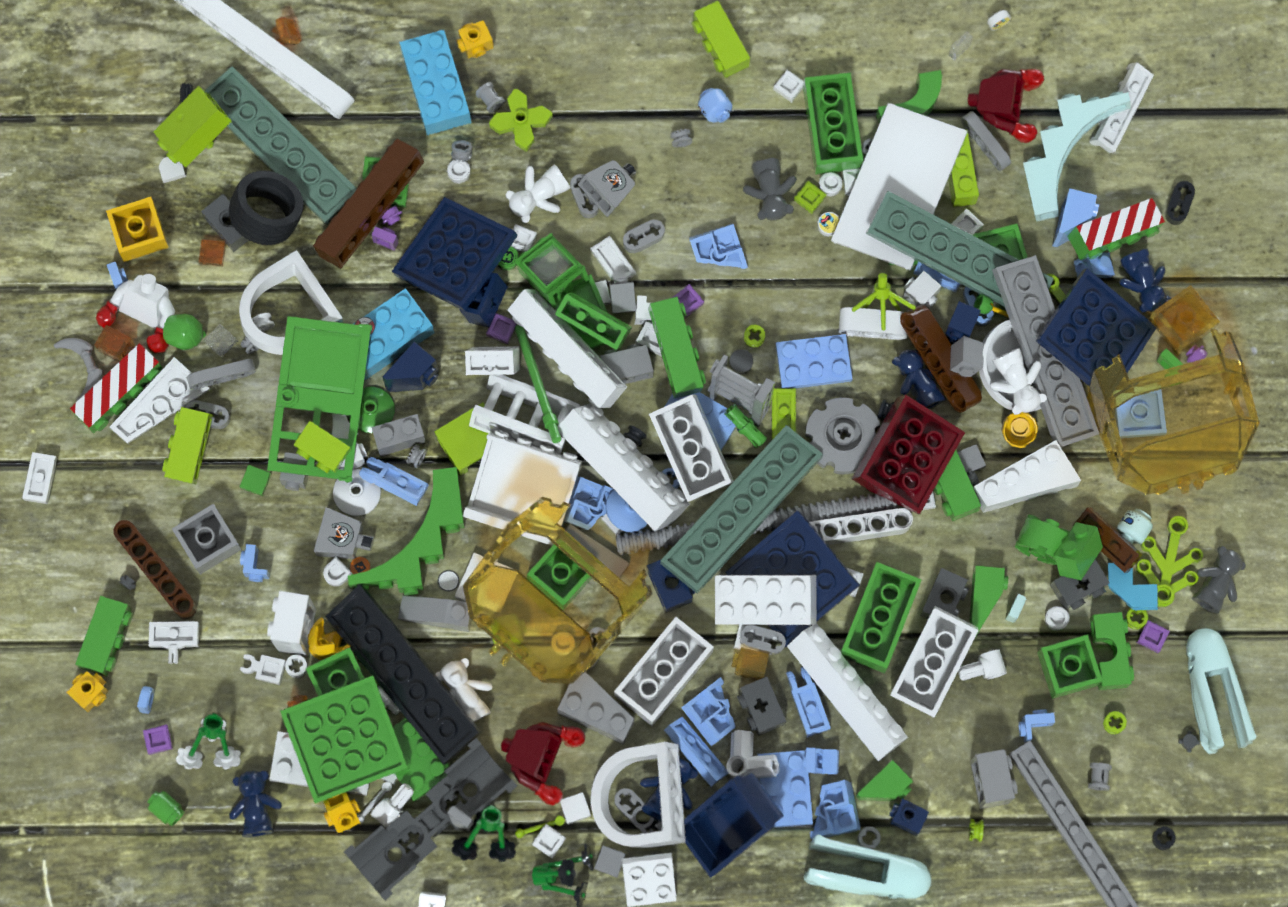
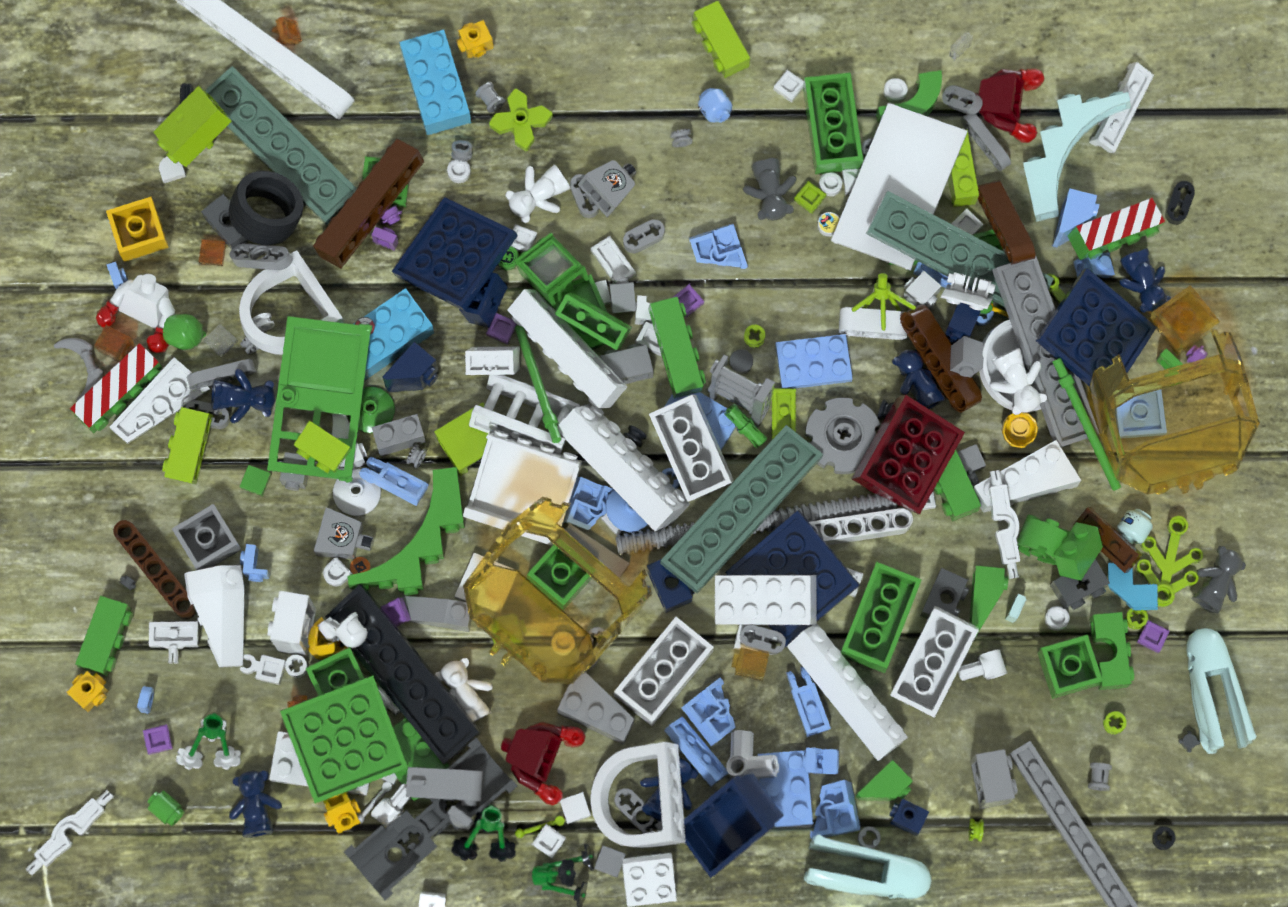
(39, 478): white plate -> none
(79, 823): none -> white piece
(220, 606): none -> white wedge
(244, 396): none -> dark blue piece
(275, 259): none -> light grey beam
(349, 631): none -> white piece
(397, 611): none -> medium lavender tile
(445, 784): none -> light grey door
(448, 580): clear sticker -> none
(761, 692): dark grey brick -> none
(895, 90): none -> white tile
(960, 103): none -> light grey beam
(976, 299): none -> white hinge
(998, 19): white tile -> none
(1005, 222): none -> reddish brown beam
(1007, 537): none -> white piece
(1039, 718): light blue bracket -> none
(1067, 381): none -> bright green bar

